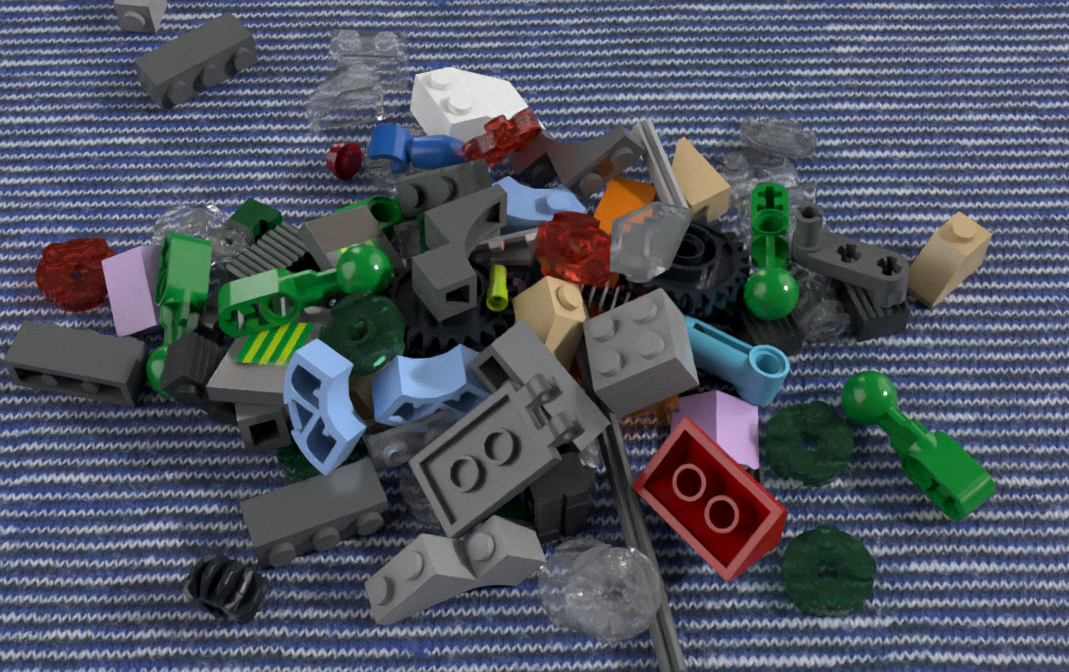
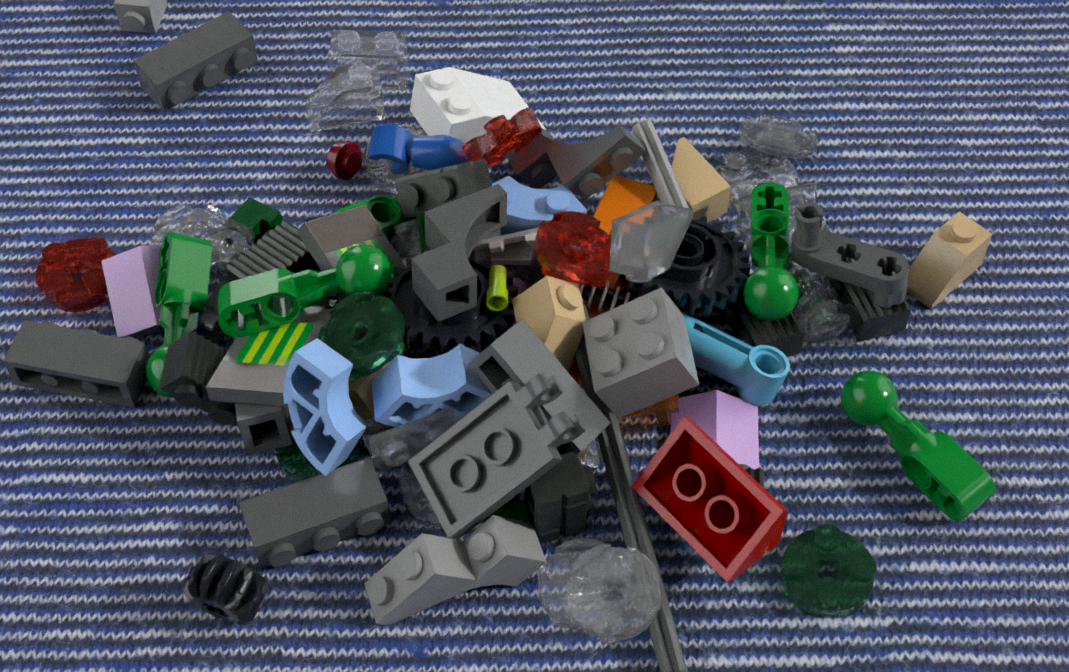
(813, 422): clear green plate -> none

